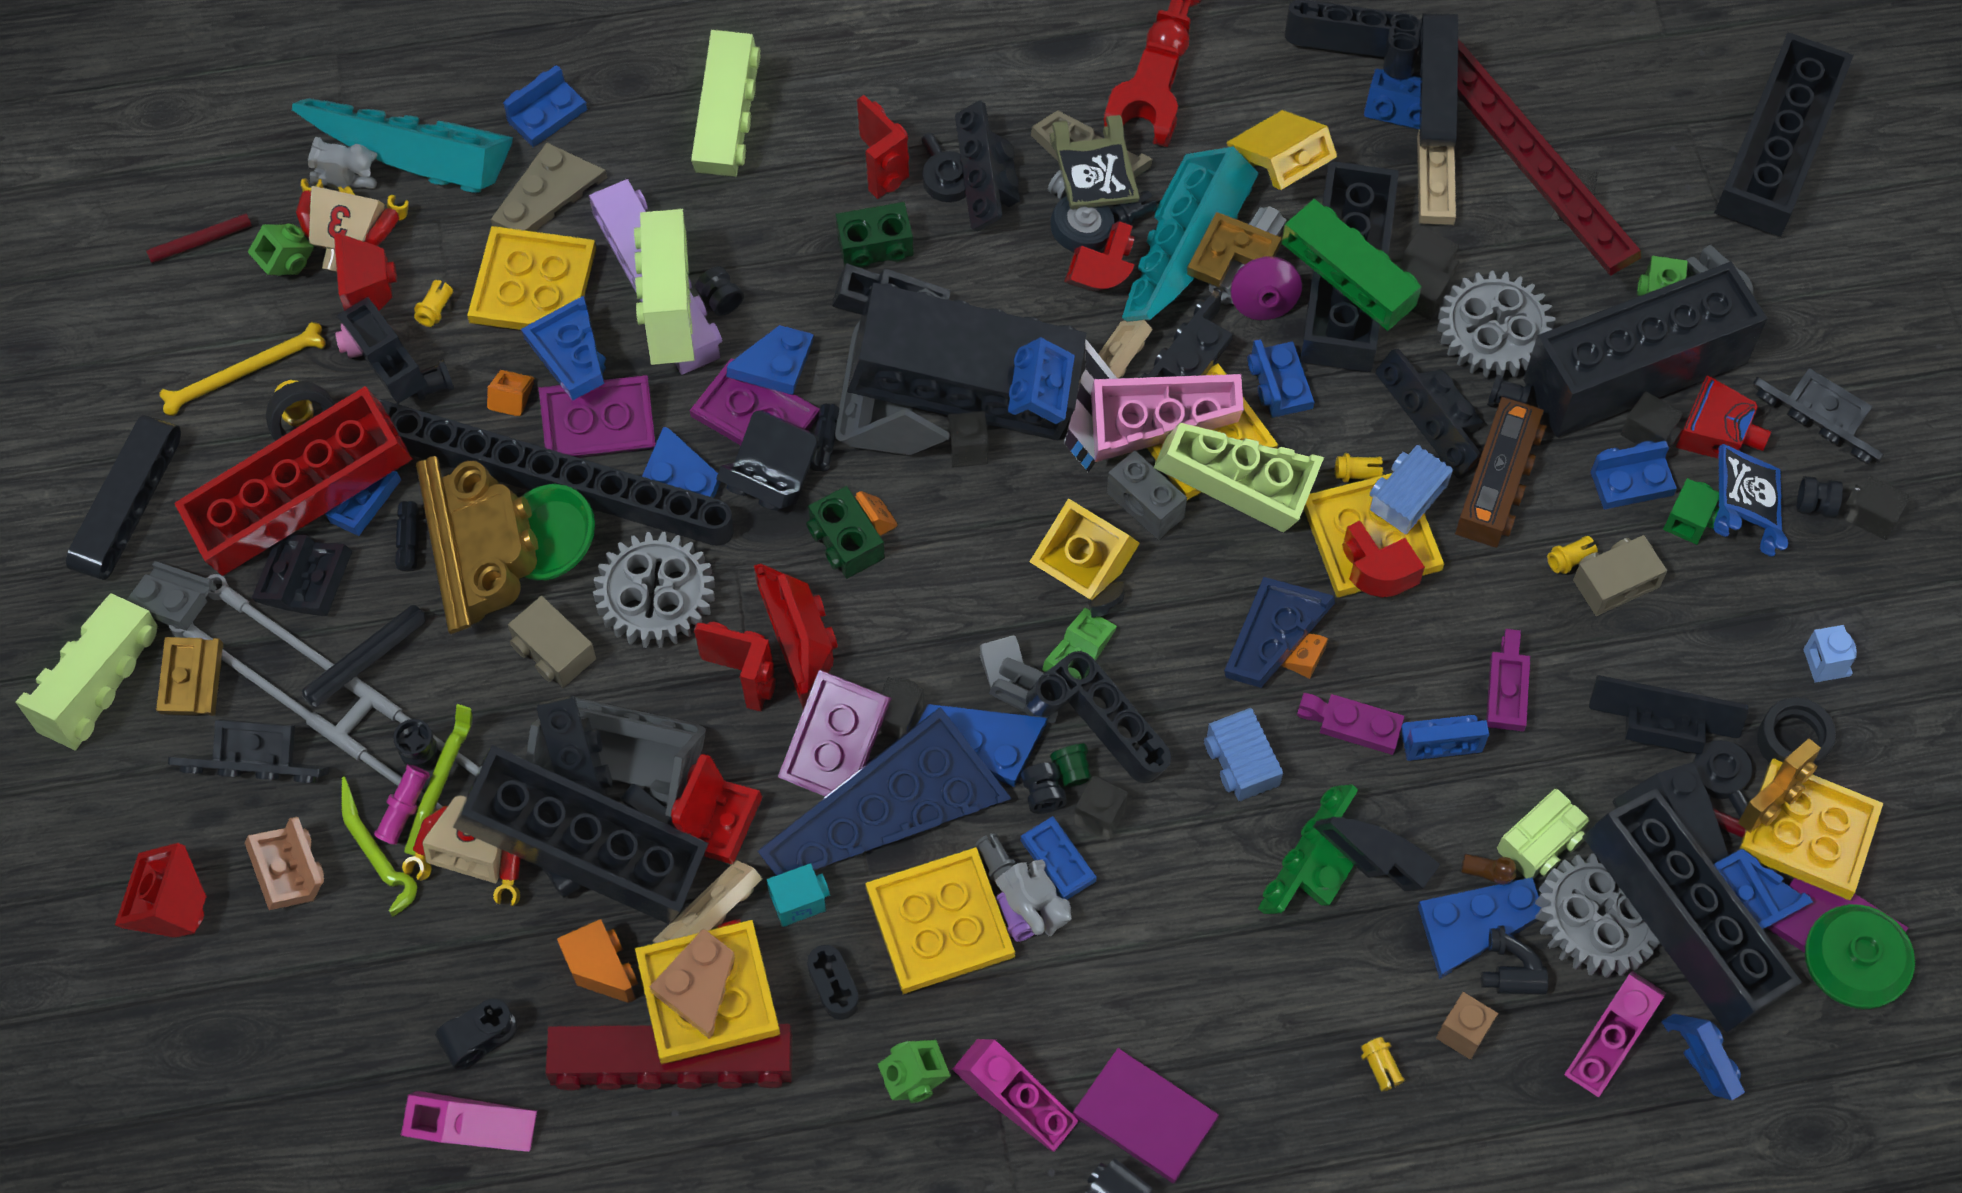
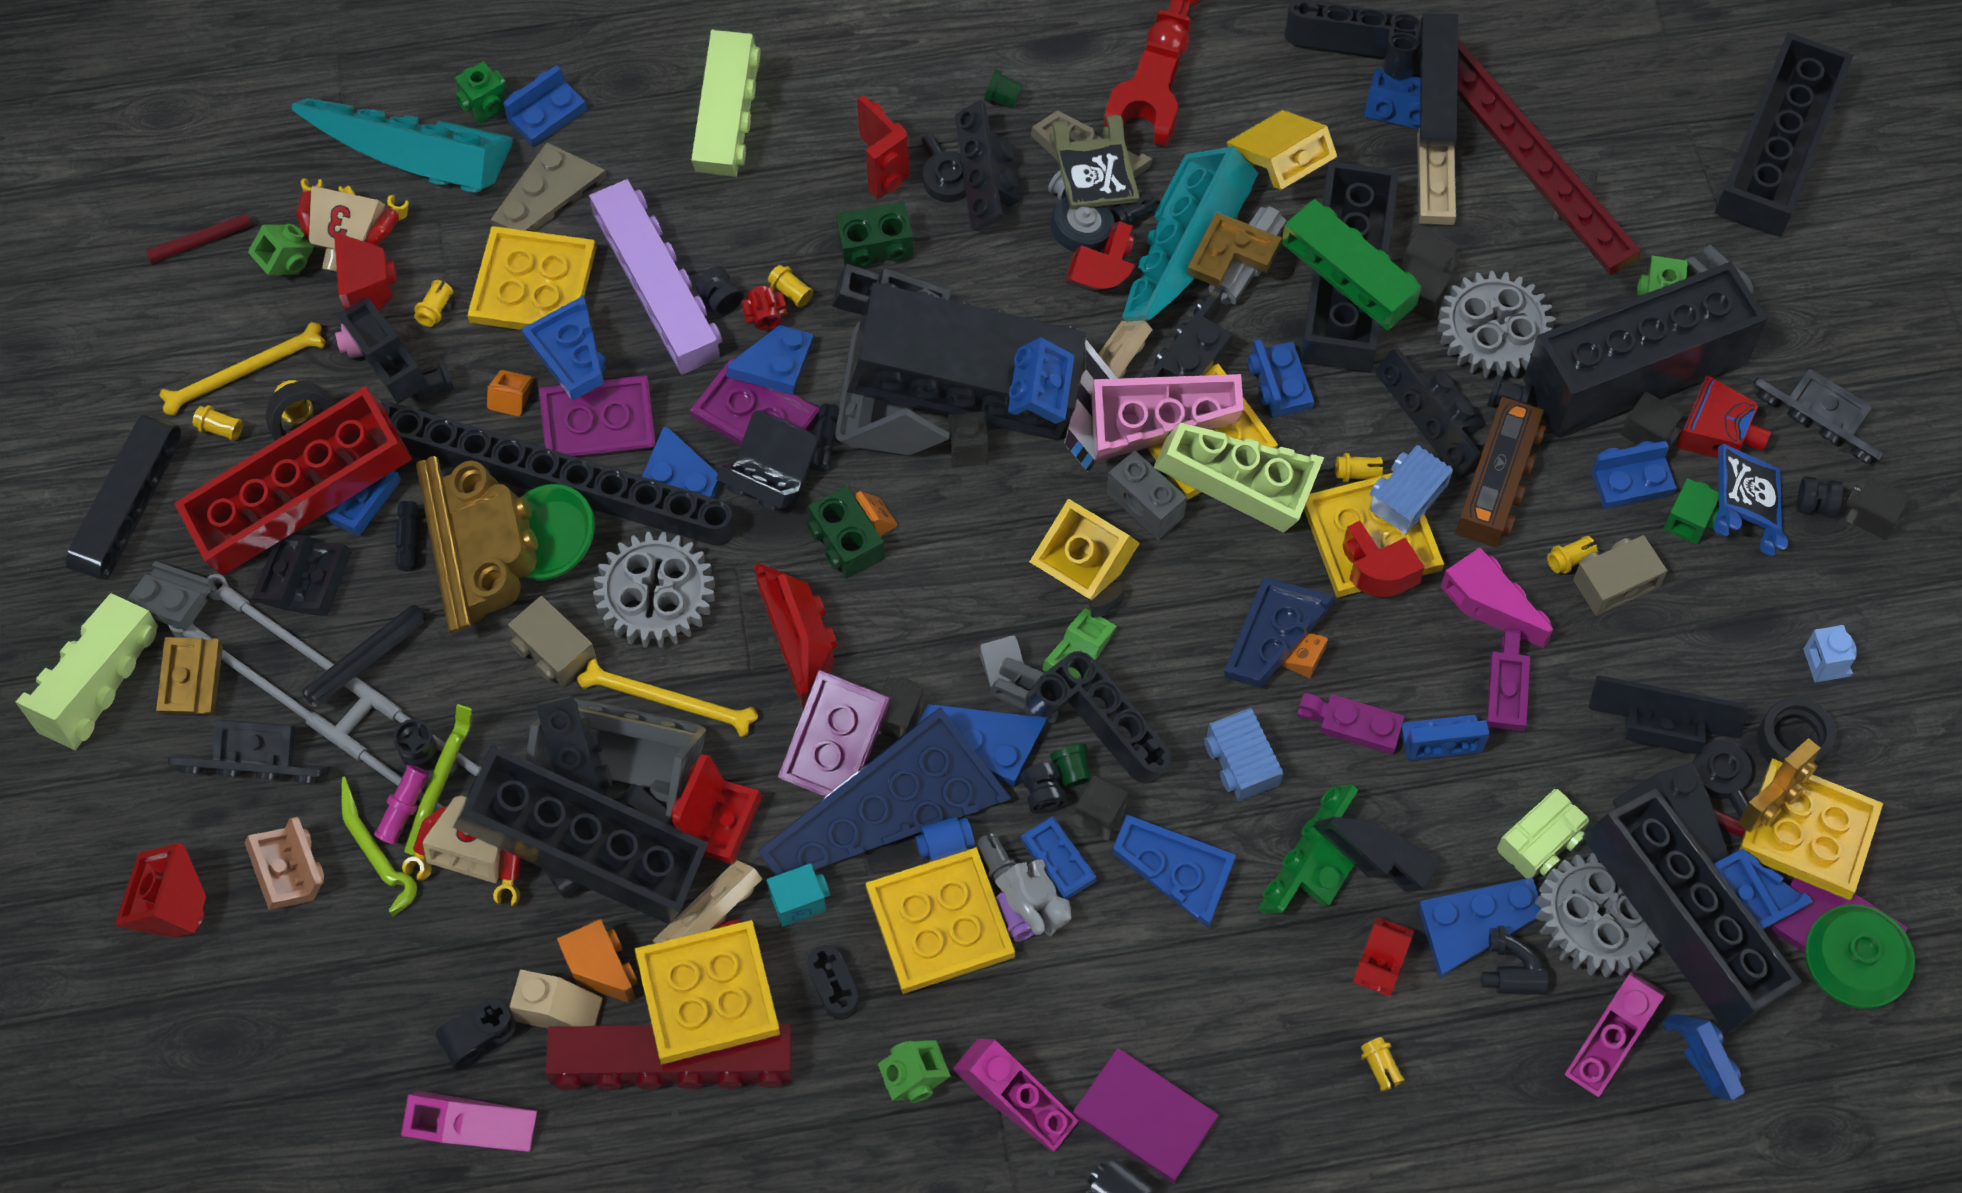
(220, 424): none -> yellow pin
(338, 165): light grey animal -> none
(481, 92): none -> green brick
(553, 1001): none -> tan slope
(664, 286): yellowish green wedge -> none
(696, 981): nougat wing -> none
(738, 718): none -> yellow piece
(740, 651): red bracket -> none
(764, 308): none -> red gear
(794, 289): none -> yellow pin
(945, 838): none -> blue brick
(1003, 90): none -> dark green piece
(1176, 865): none -> blue wing
(1262, 277): magenta dish -> none
(1383, 956): none -> red brick
(1466, 1025): medium nougat brick -> none
(1489, 596): none -> dark pink slope
(1498, 871): reddish brown arm -> none

